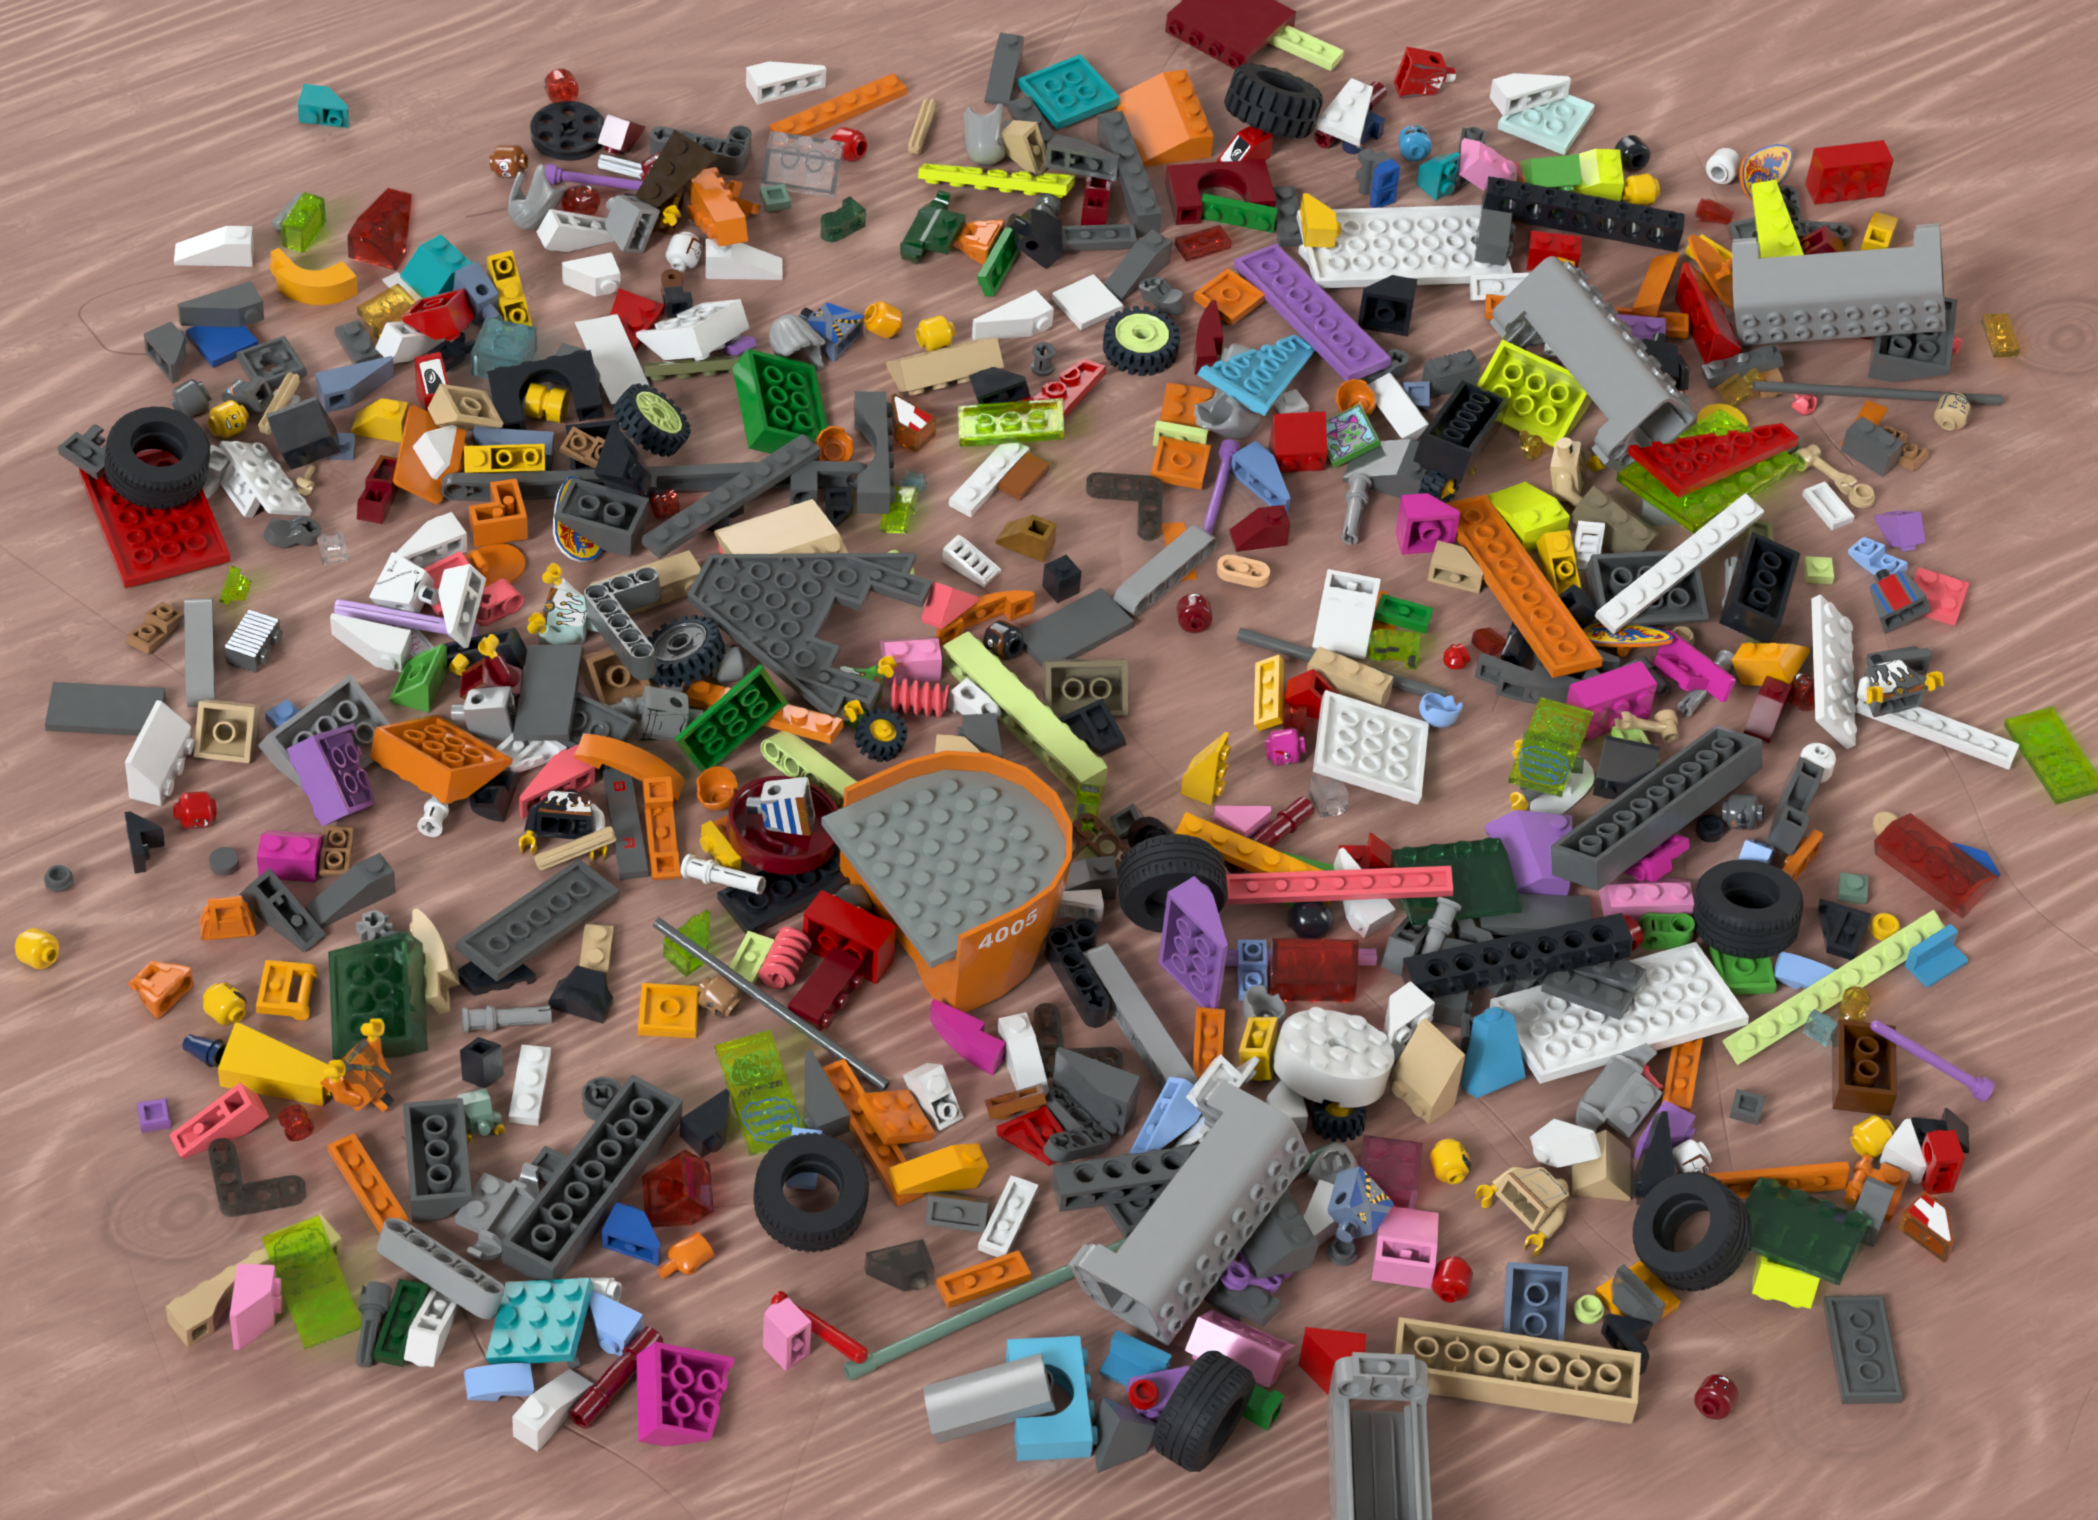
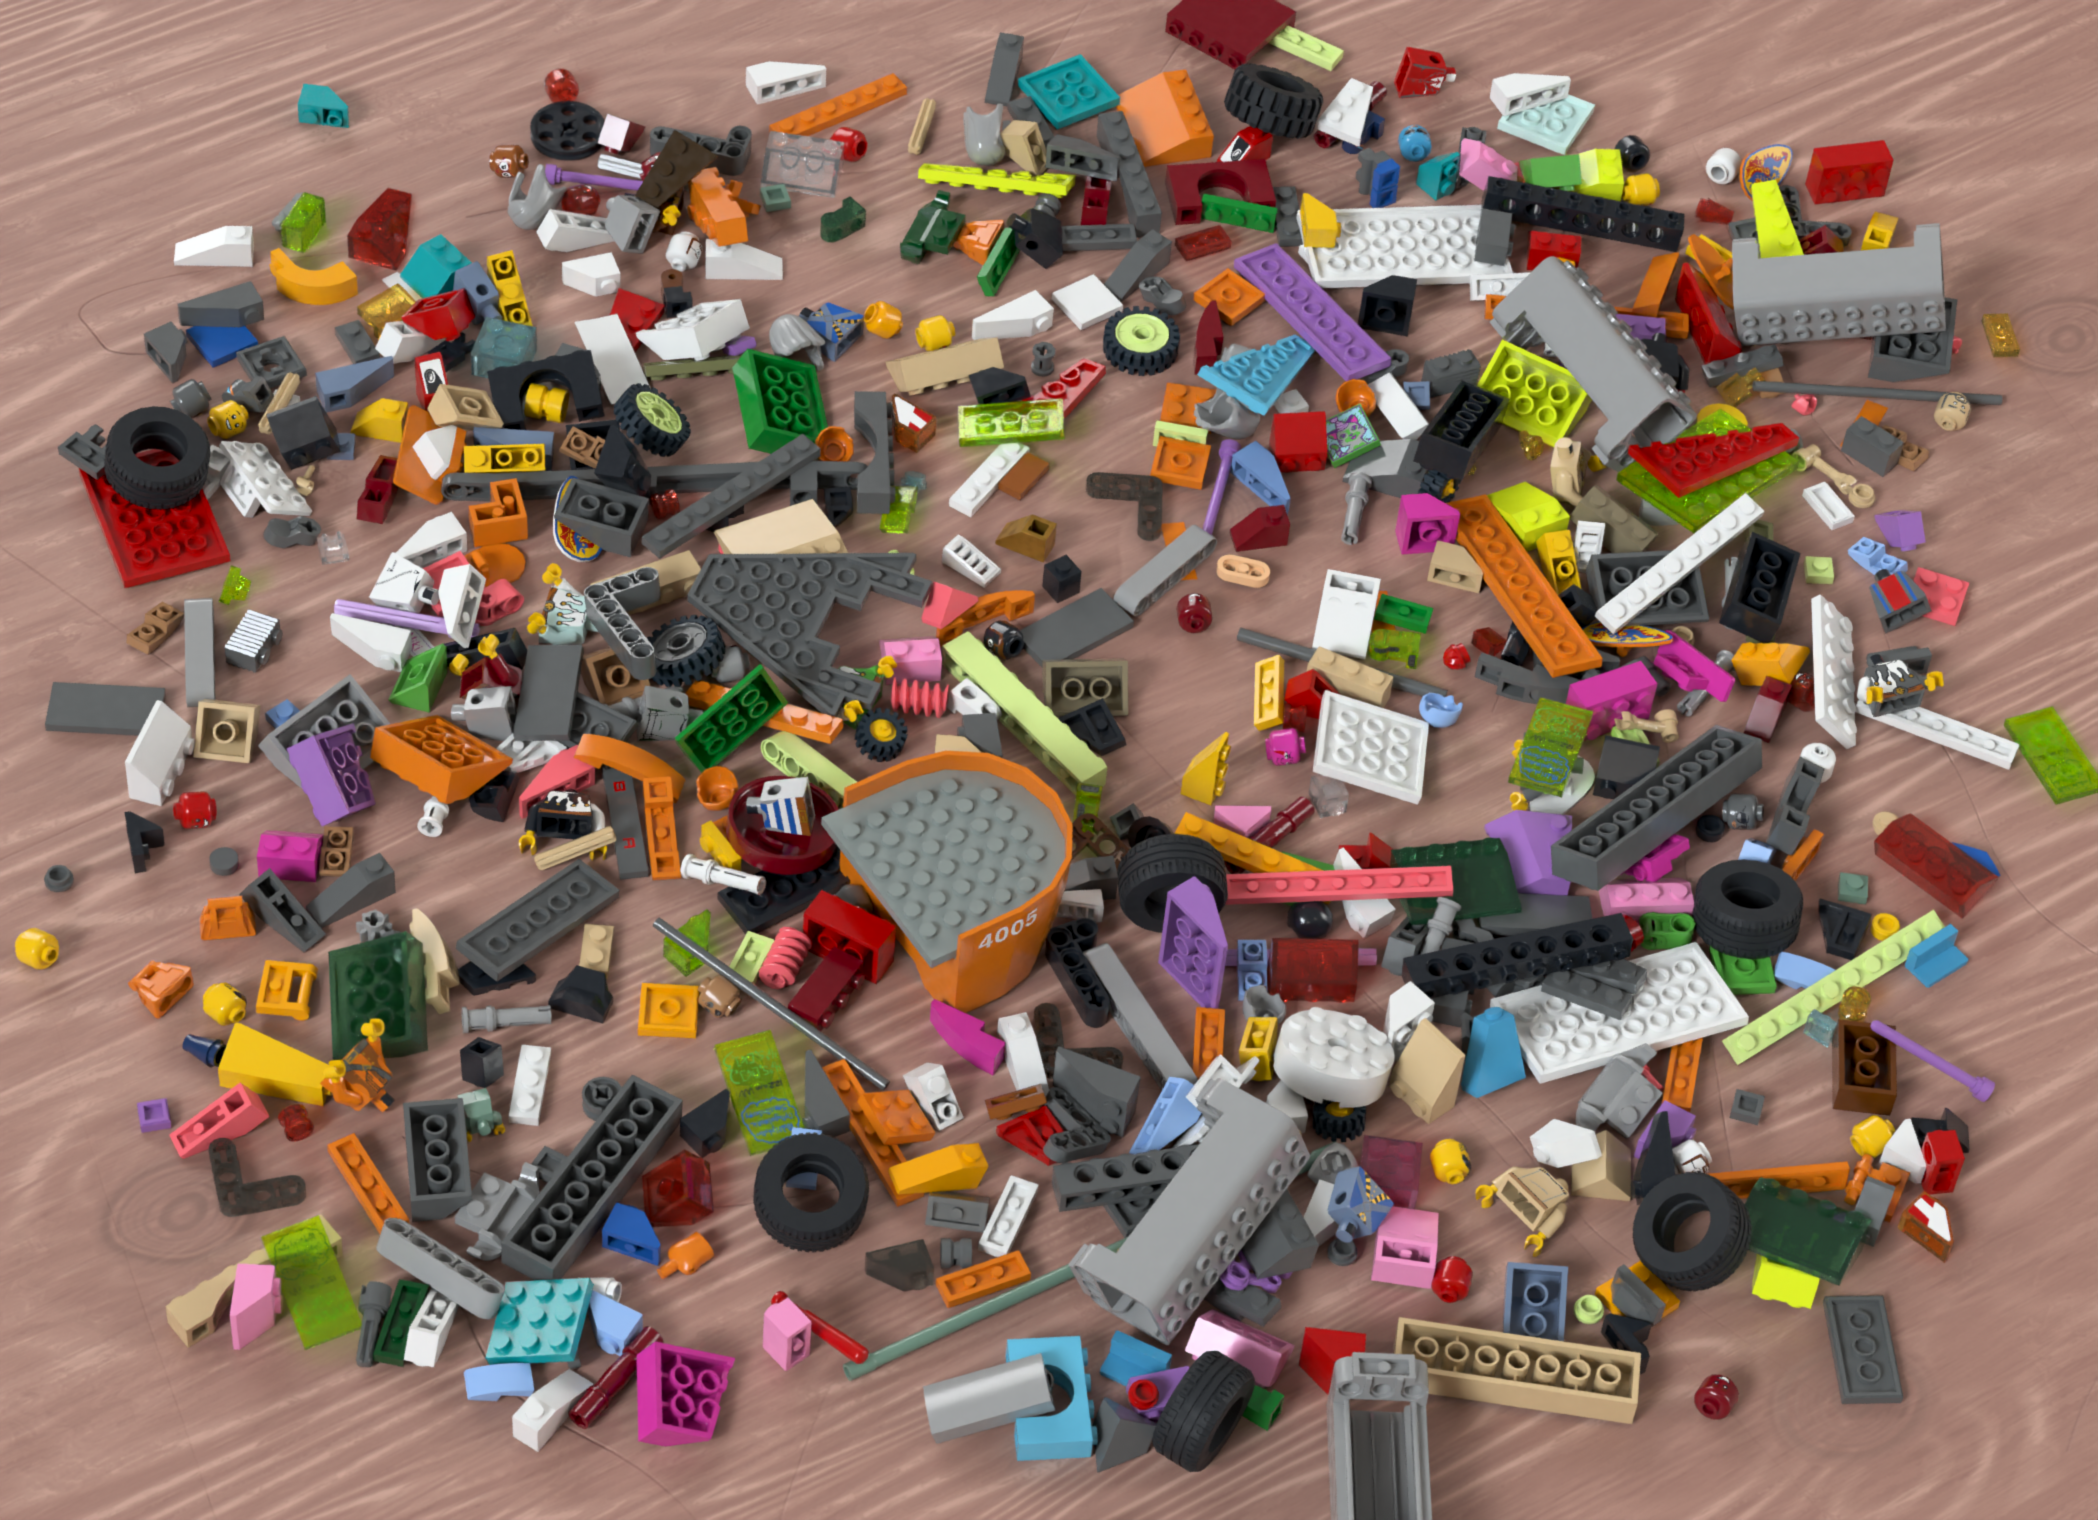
(956, 1253): none -> dark grey wheel

